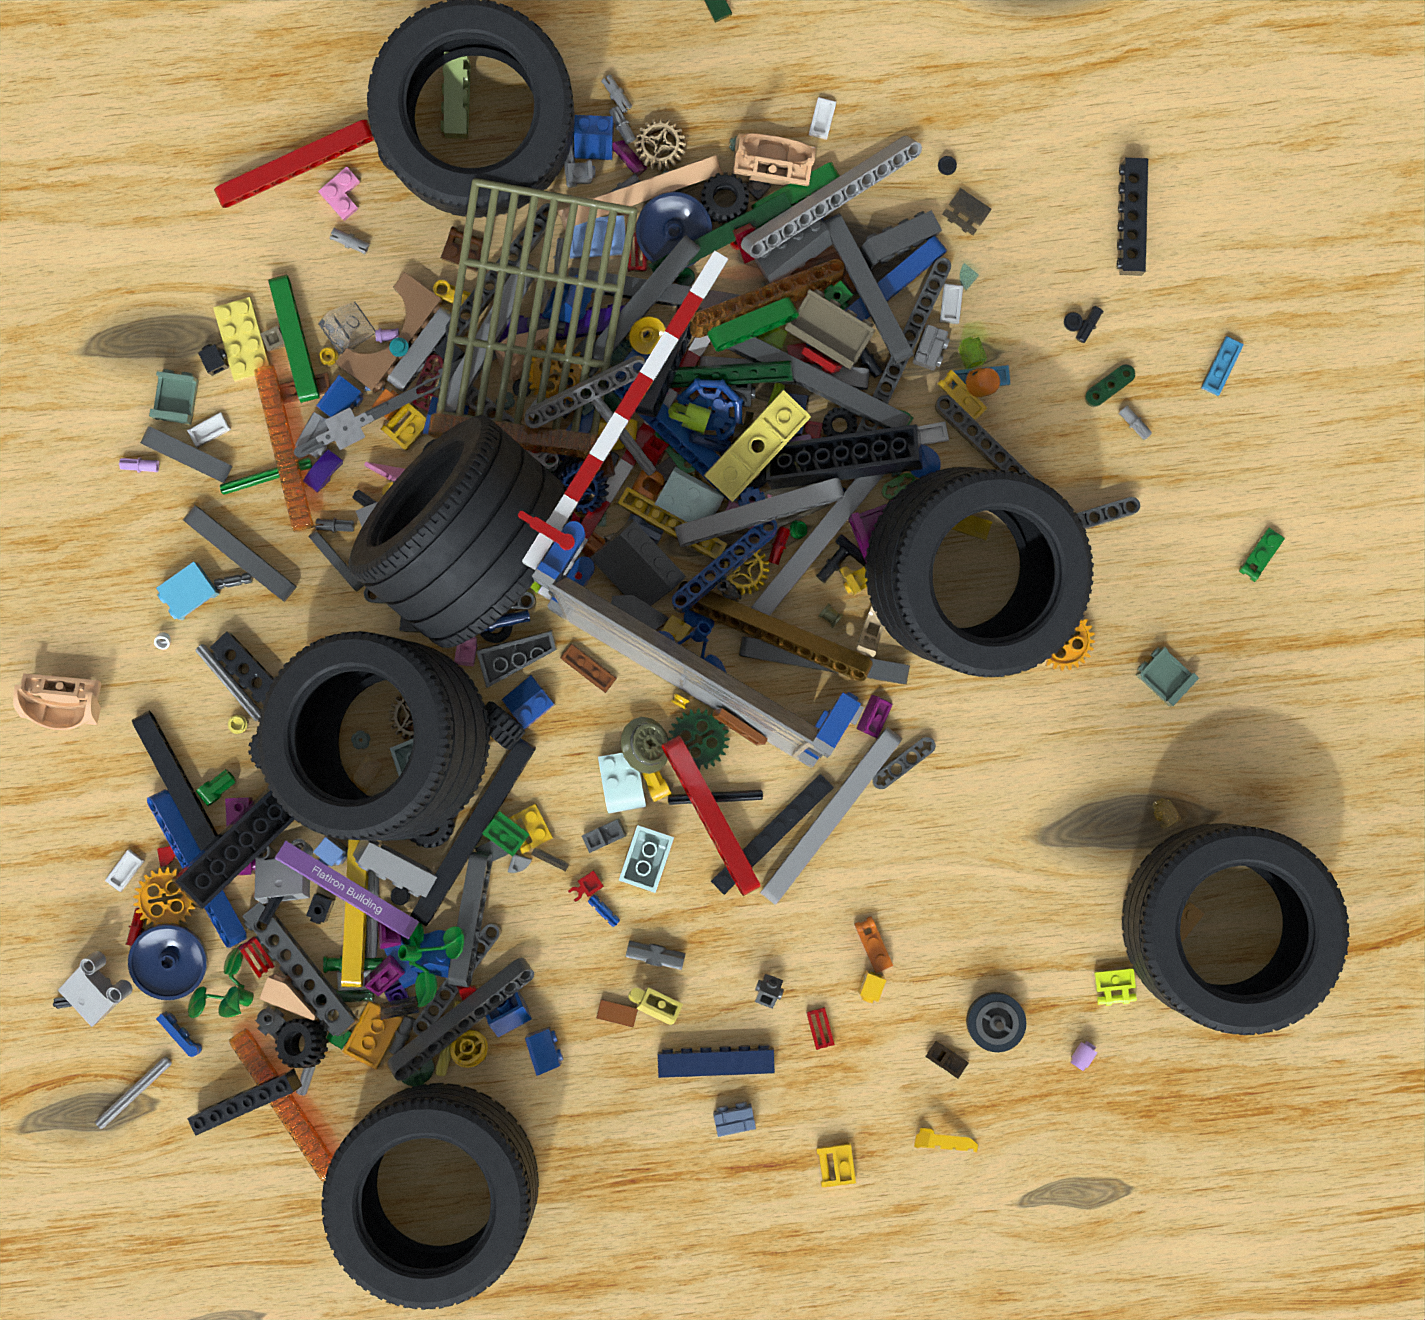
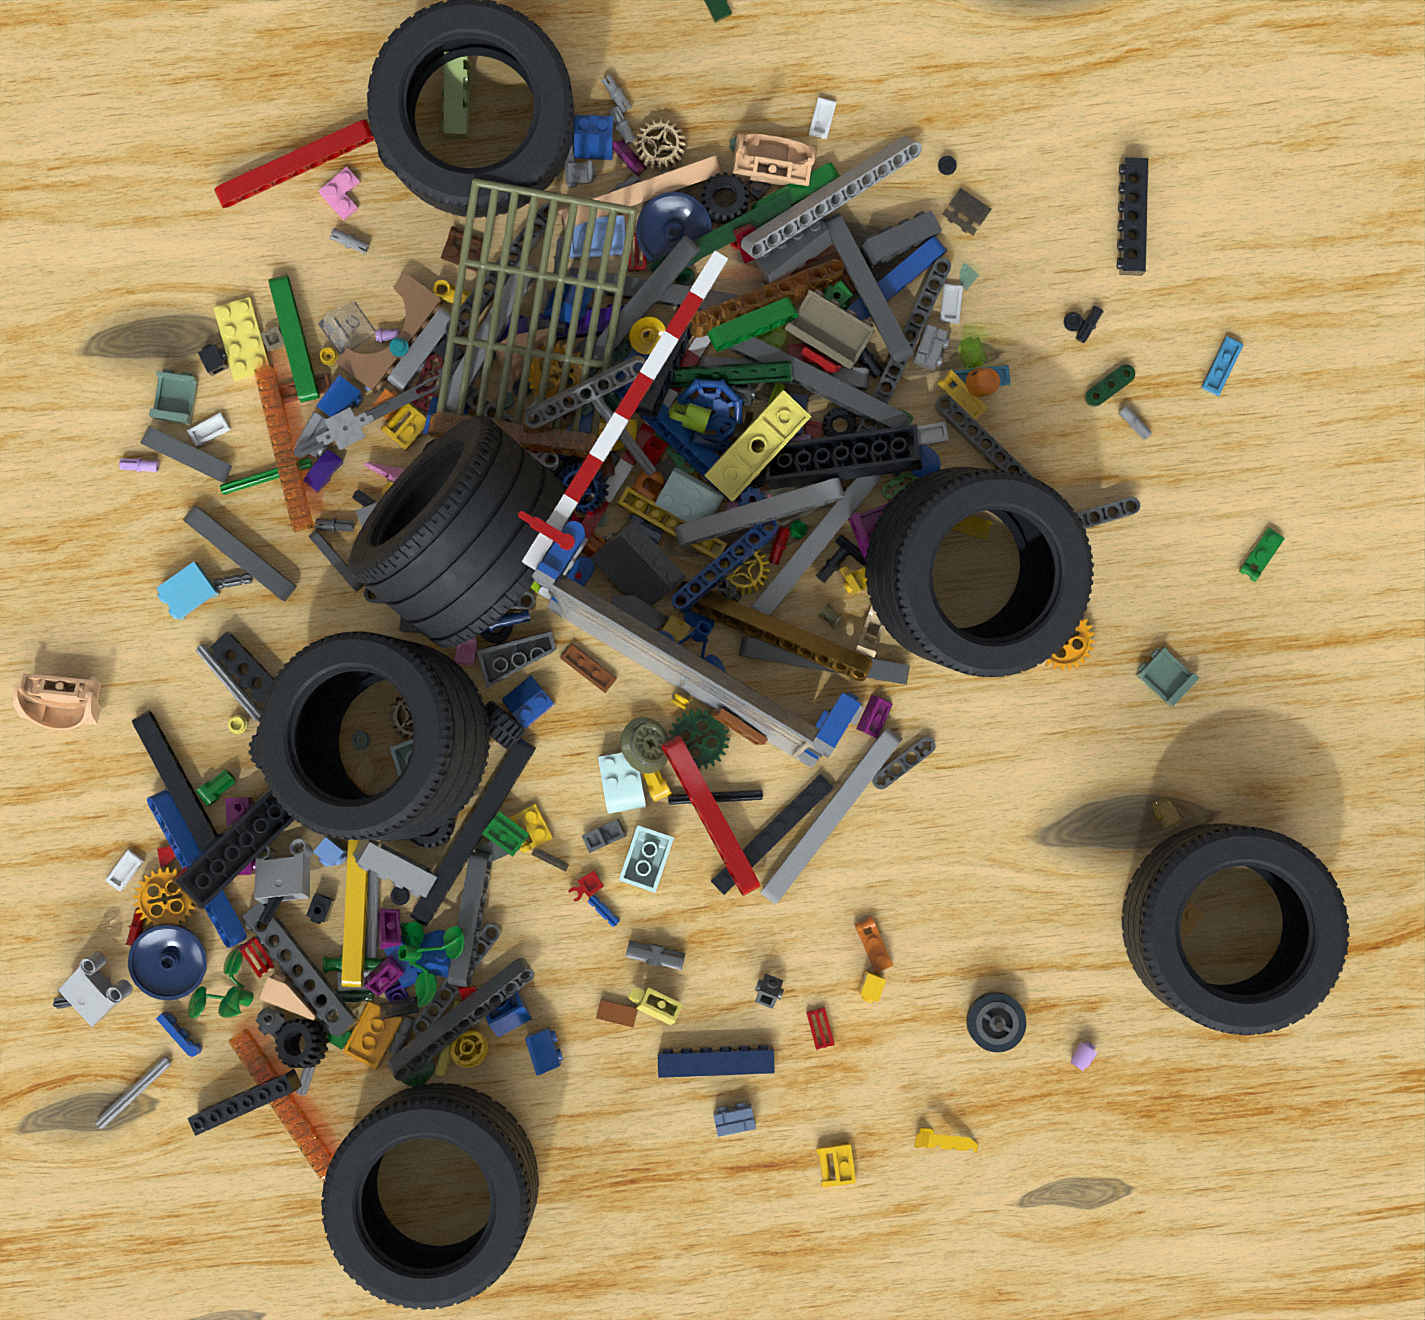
(163, 643): white hinge -> none
(346, 890): medium lavender tile -> none
(518, 863): light grey tile -> none
(947, 1059): dark brown slope -> none
(1115, 980): neon yellow plate -> none

